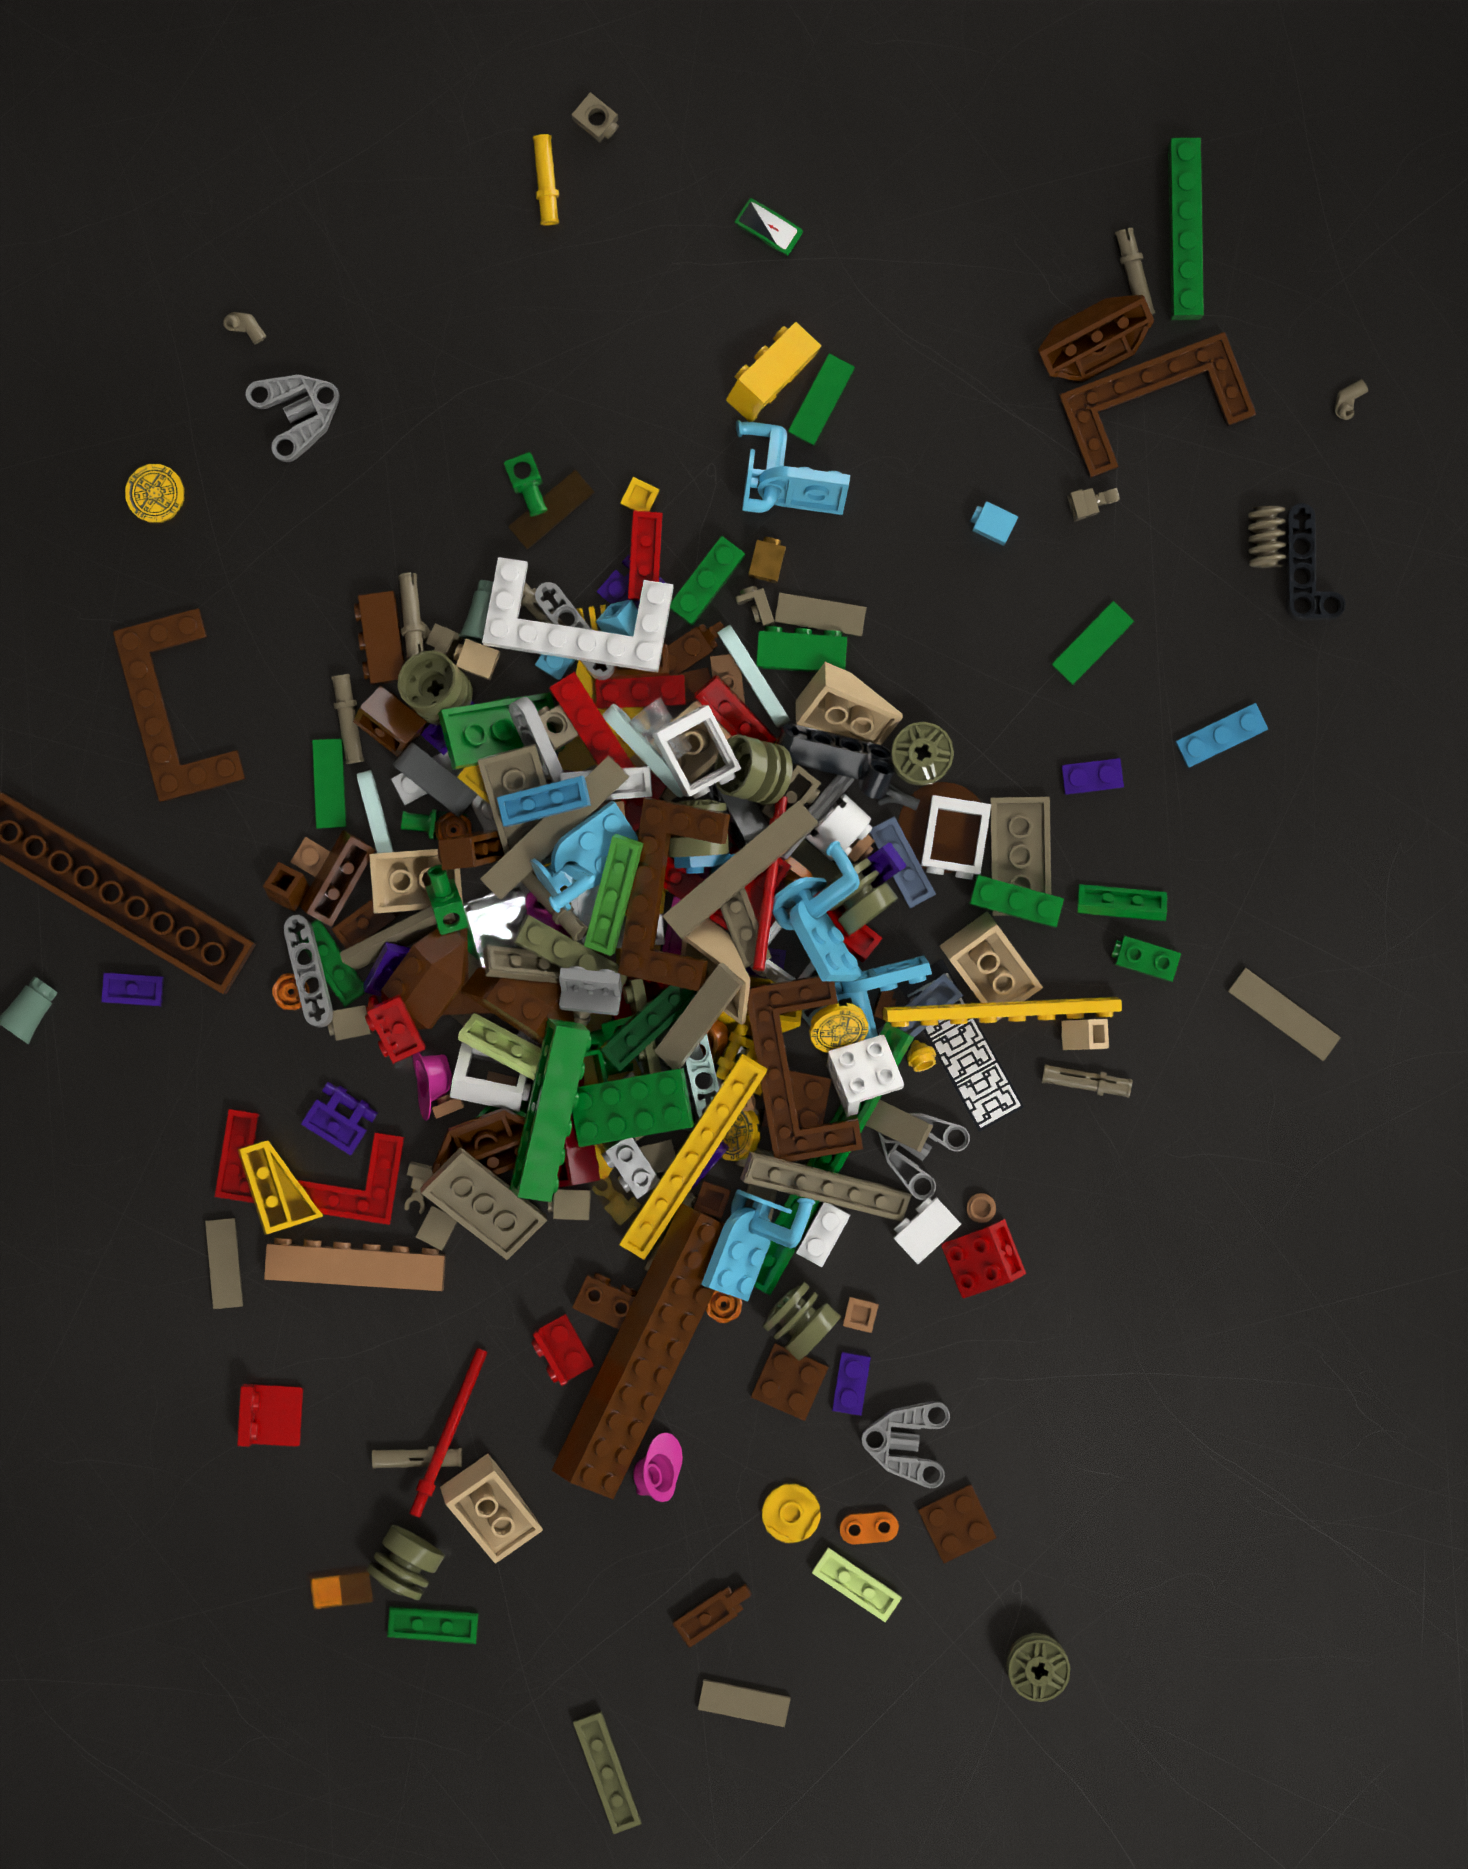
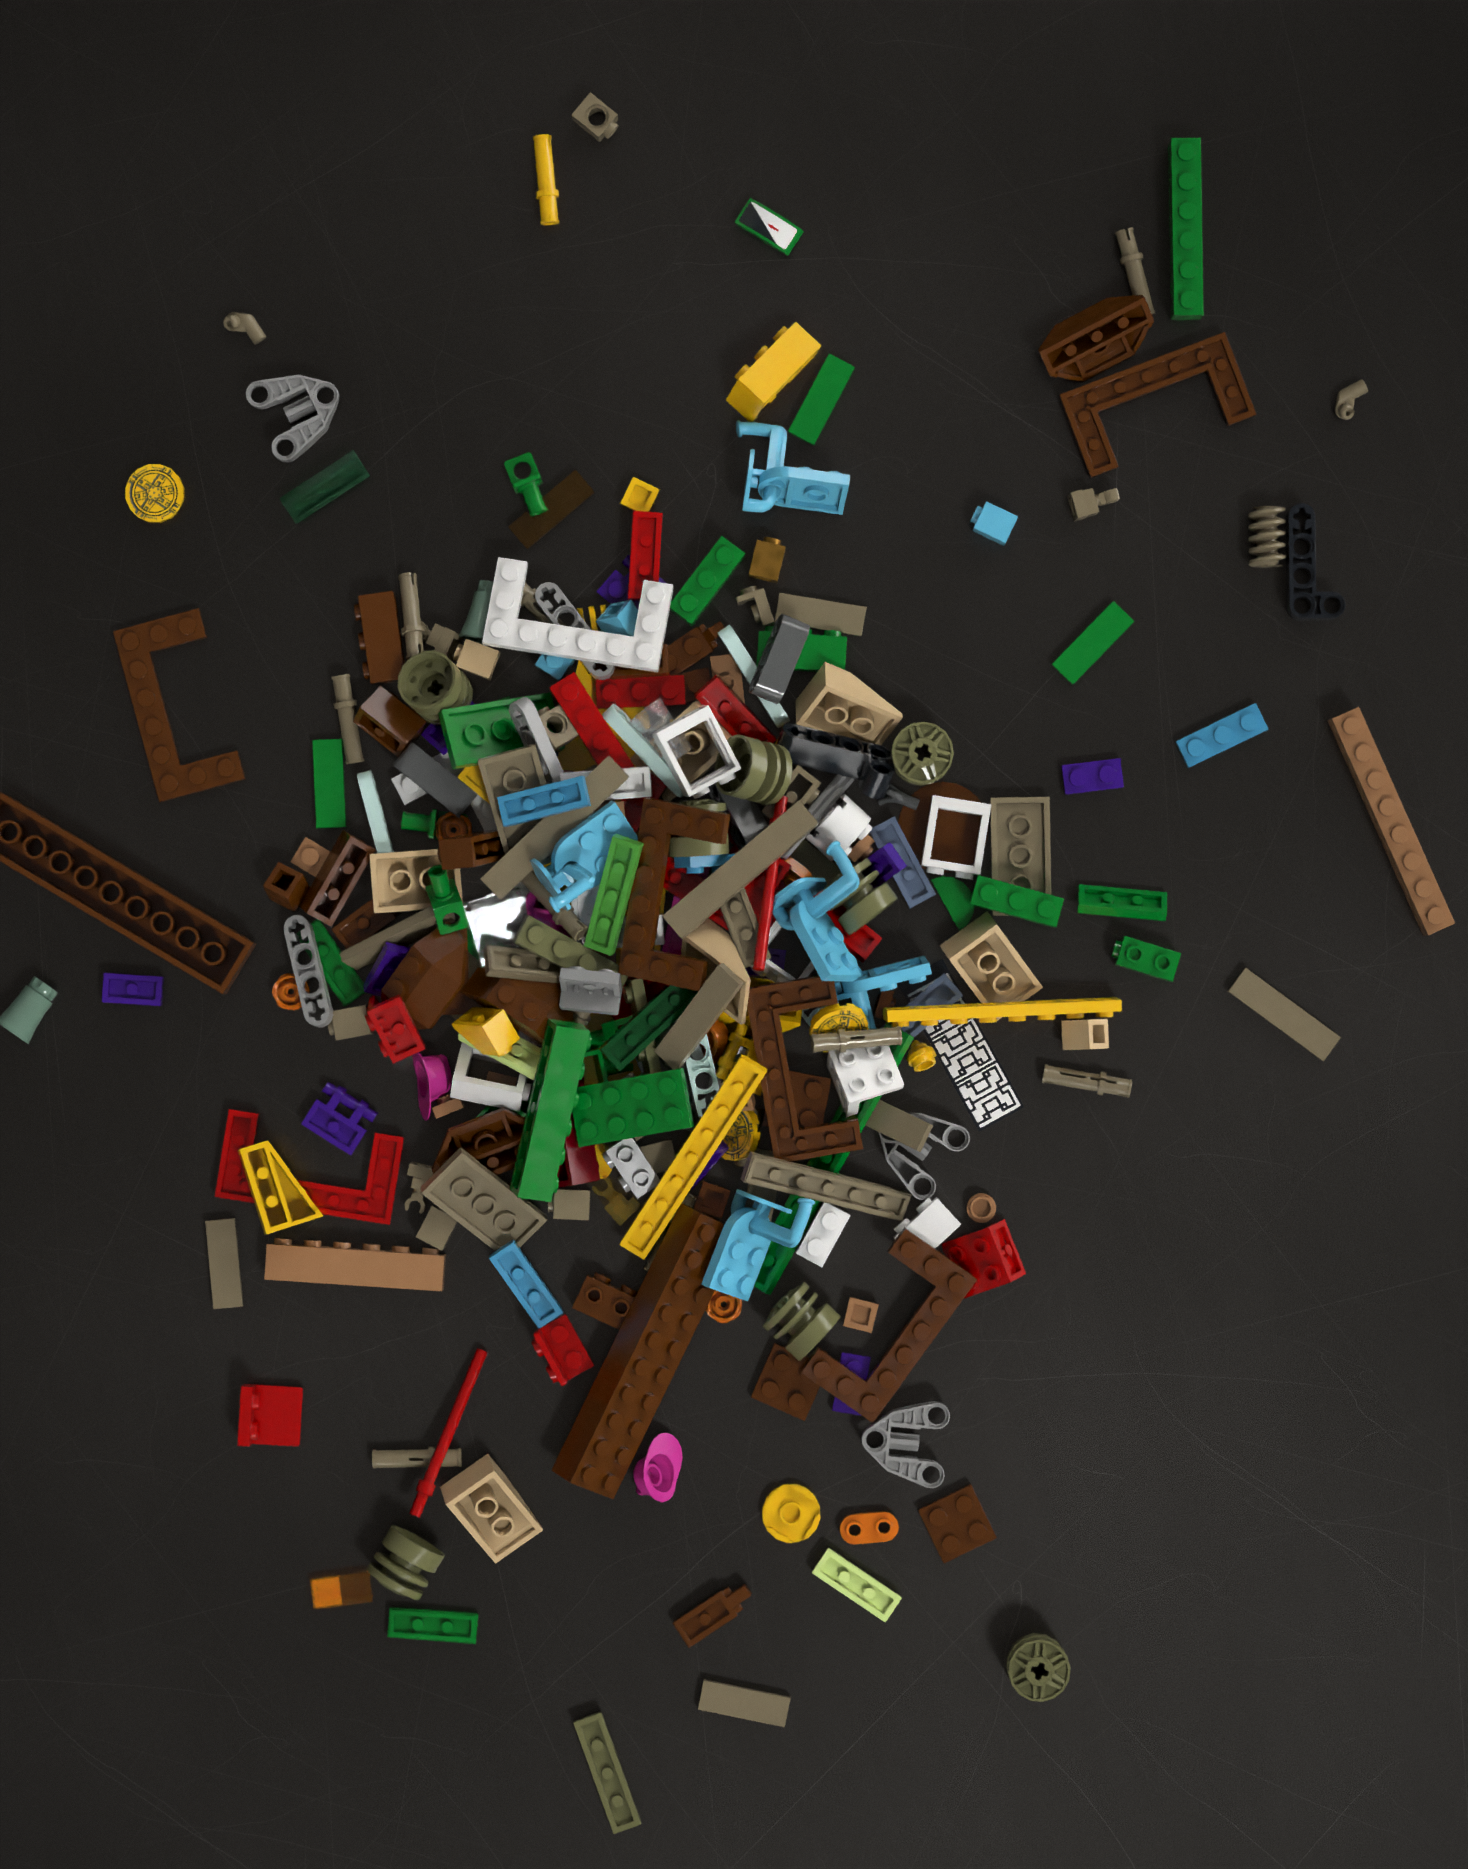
(324, 487): none -> clear green plate
(487, 1030): none -> yellow slope
(526, 1284): none -> dark azure plate
(779, 658): none -> dark grey beam
(856, 1039): none -> dark tan pin
(949, 1289): none -> reddish brown plate
(955, 898): none -> green tile
(1391, 822): none -> medium nougat brick

